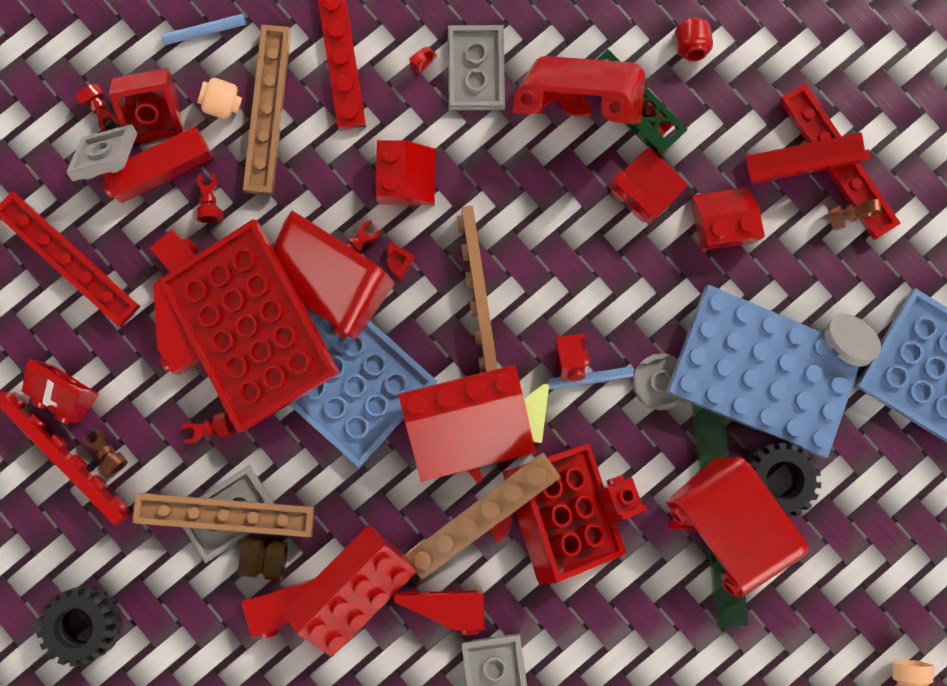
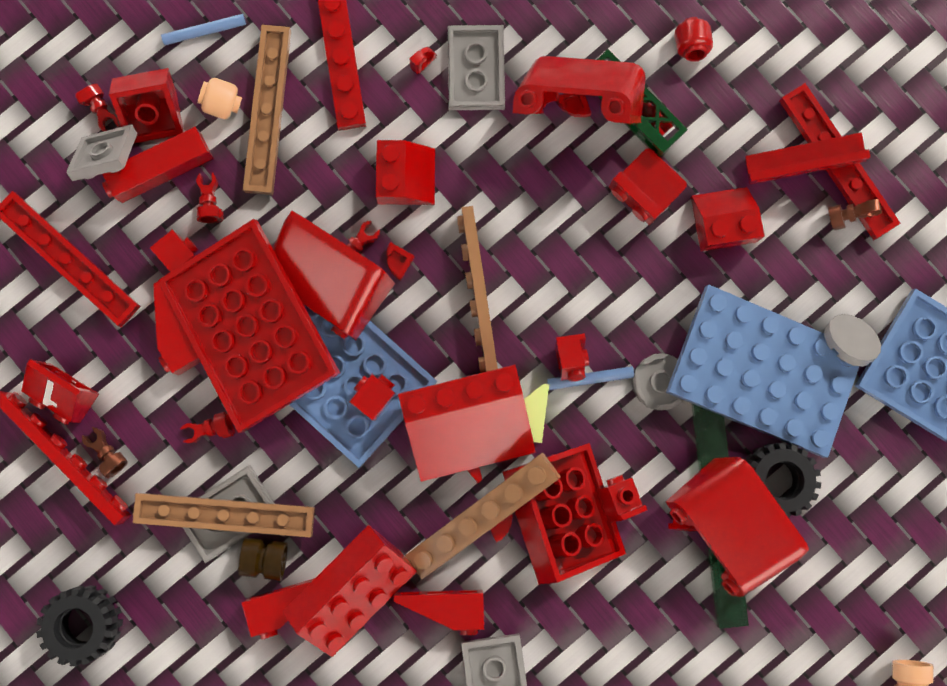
(373, 395): none -> red brick

